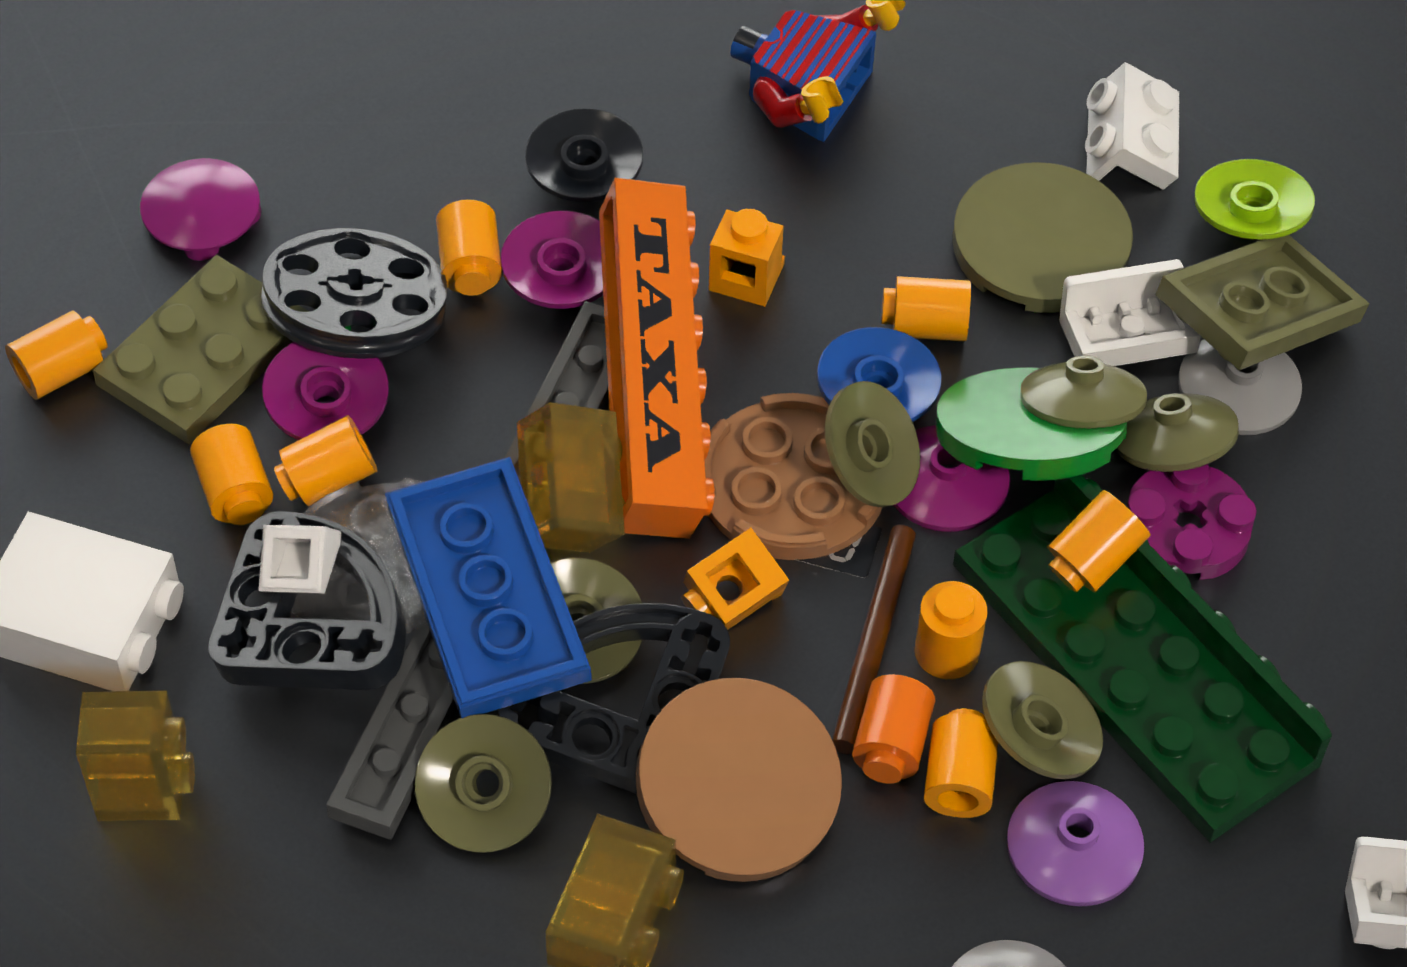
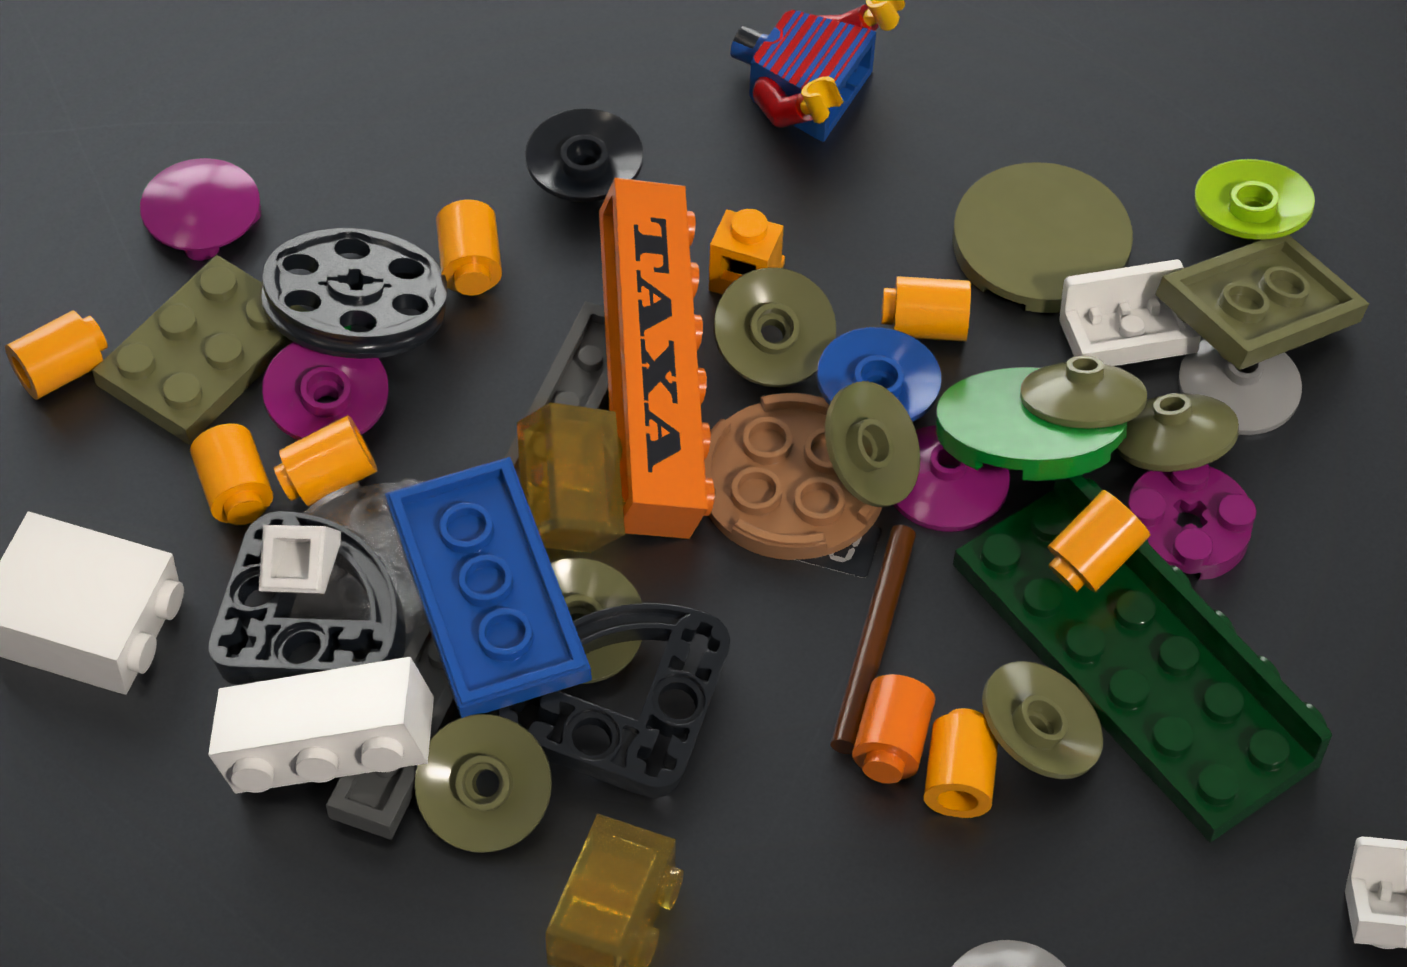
(133, 755): clear yellow brick -> none
(322, 725): none -> white brick
(553, 243): magenta dish -> none
(739, 778): medium nougat tile -> none
(743, 563): light orange brick -> none
(780, 300): none -> olive dish
(950, 630): light orange brick -> none
(1071, 867): medium lavender dish -> none
(1133, 127): white bracket -> none

